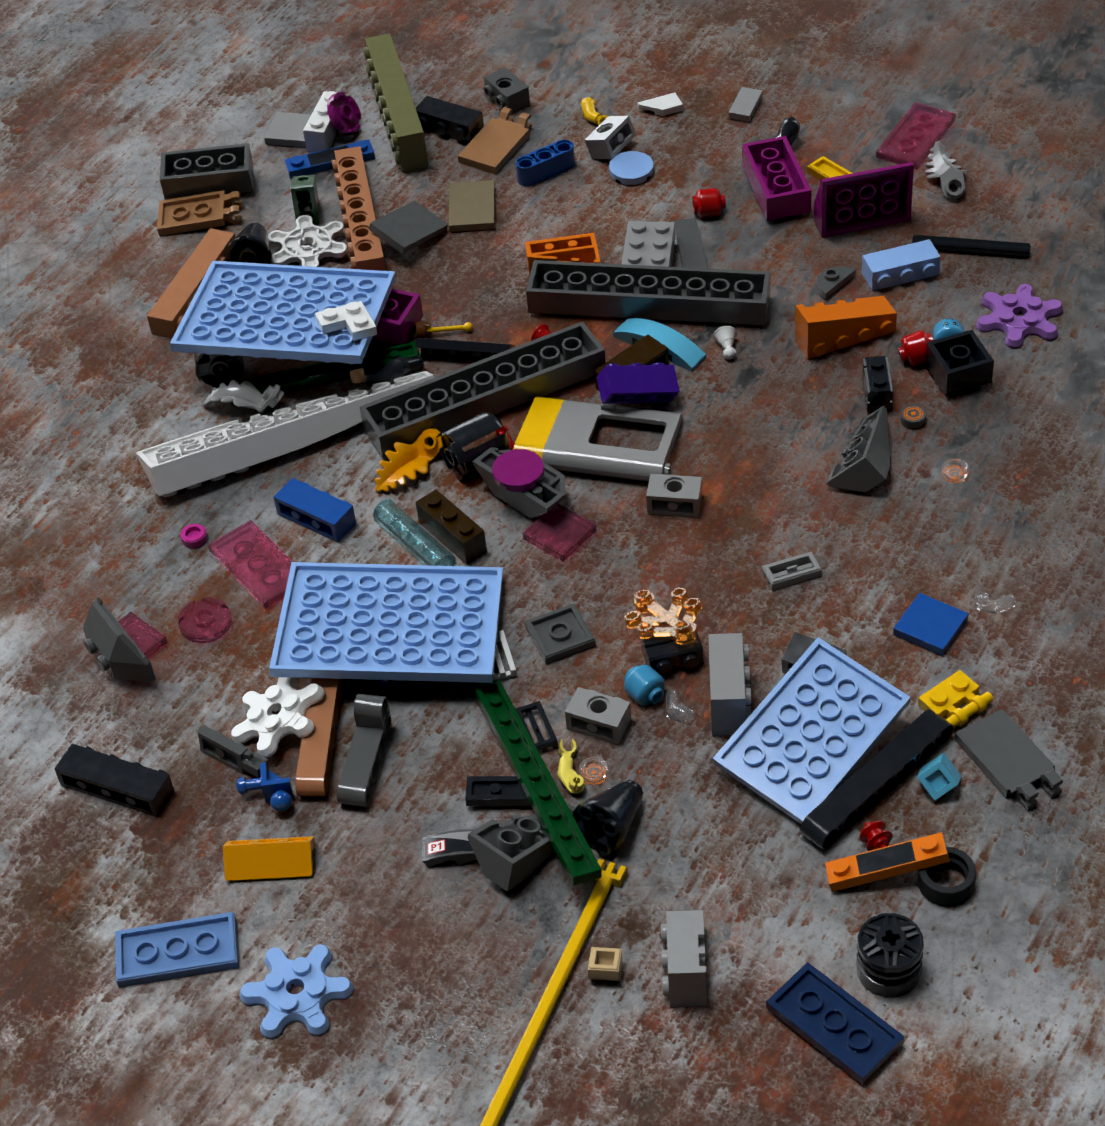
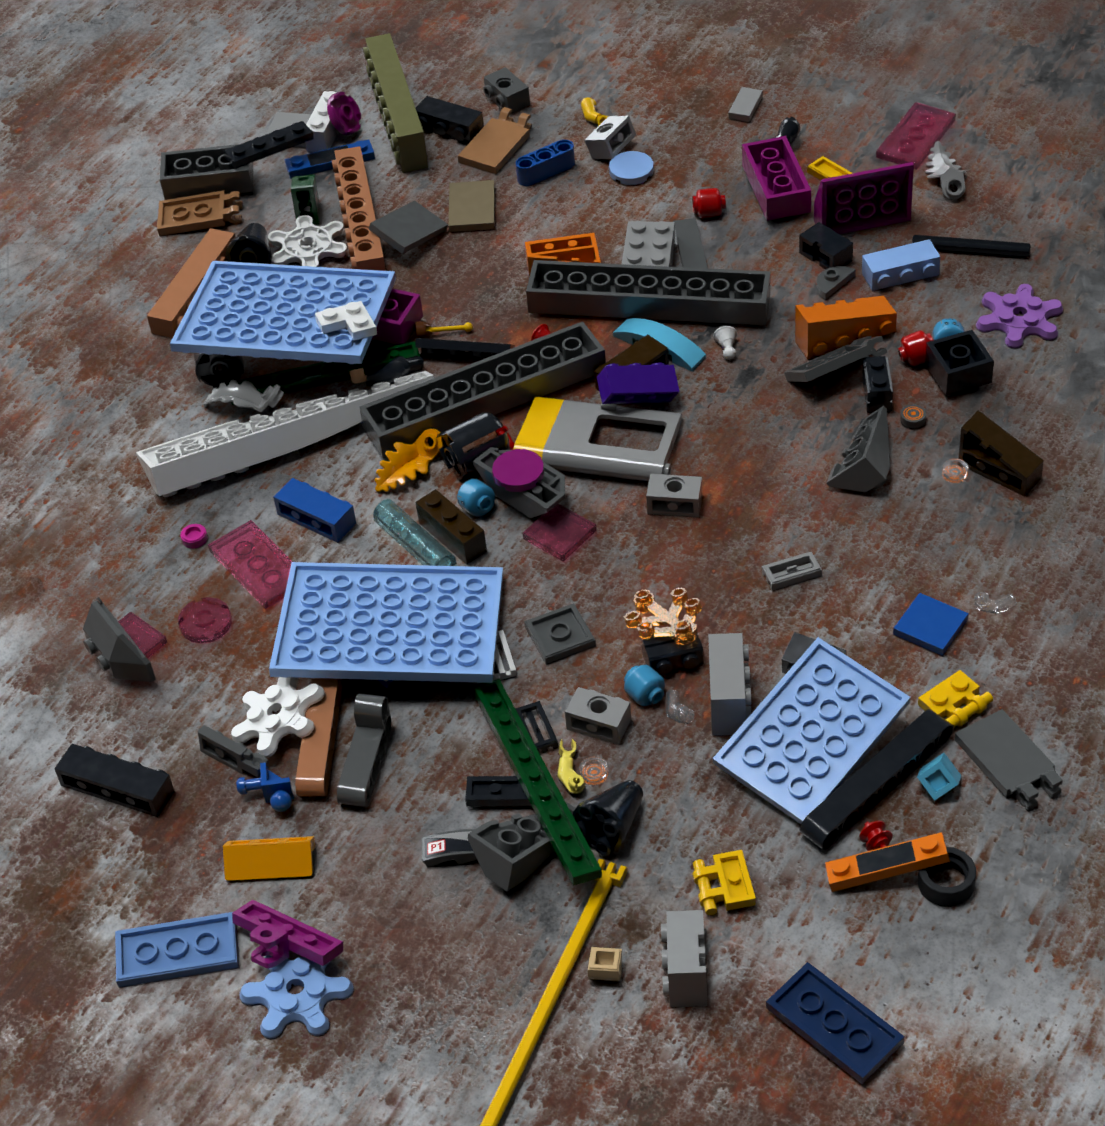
(268, 144): none -> black plate
(282, 933): none -> magenta plate
(474, 496): none -> dark azure head
(662, 105): white tile -> none
(733, 880): none -> yellow plate
(825, 246): none -> black brick
(835, 359): none -> dark grey tile
(889, 955): black wheel -> none
(998, 455): none -> dark brown wedge

